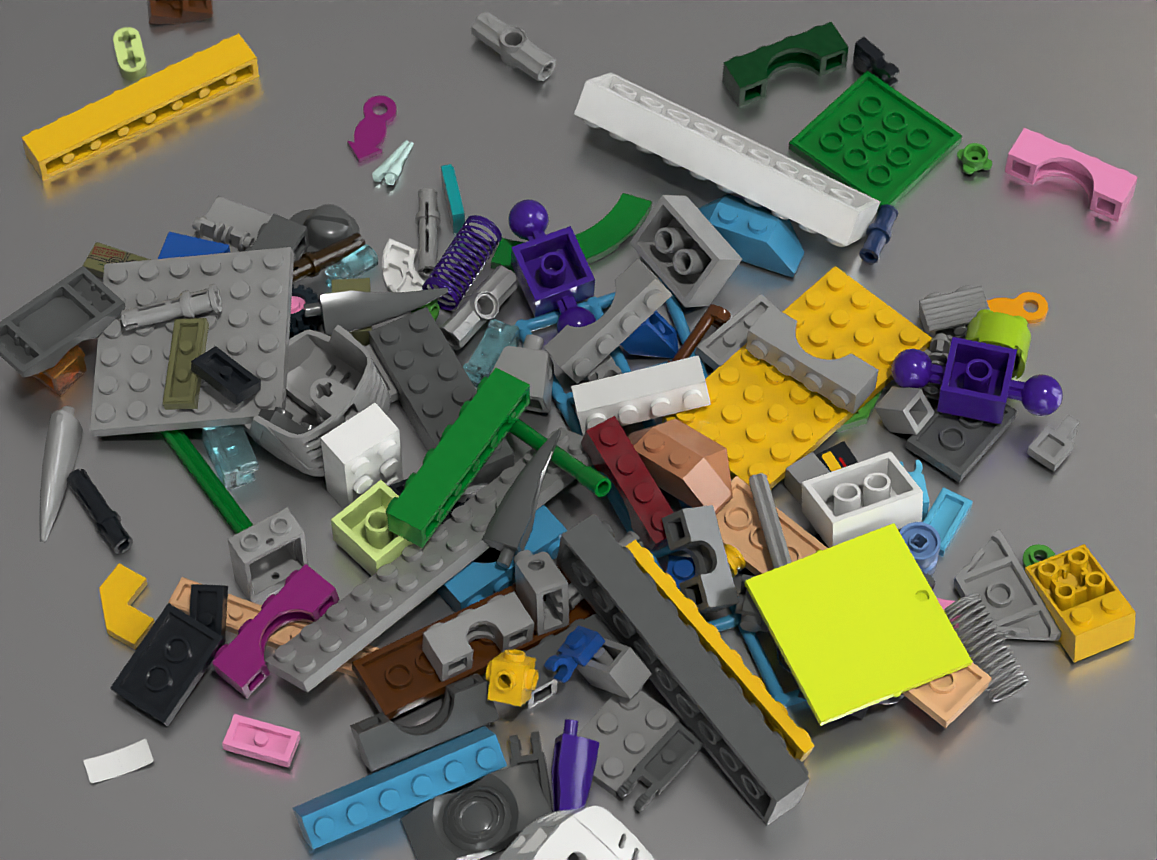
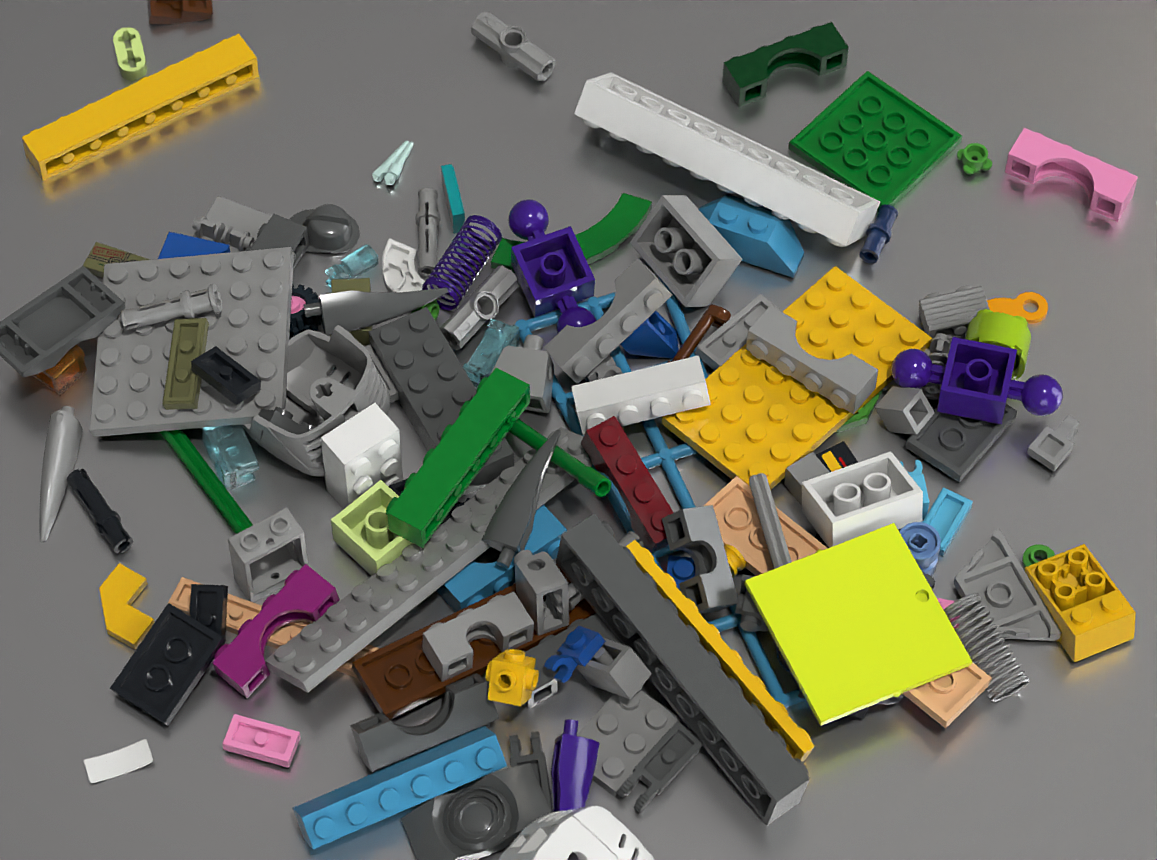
(312, 263): dark brown pin -> none
(372, 128): magenta brick -> none
(685, 463): nougat wedge -> none
(870, 58): black plate -> none

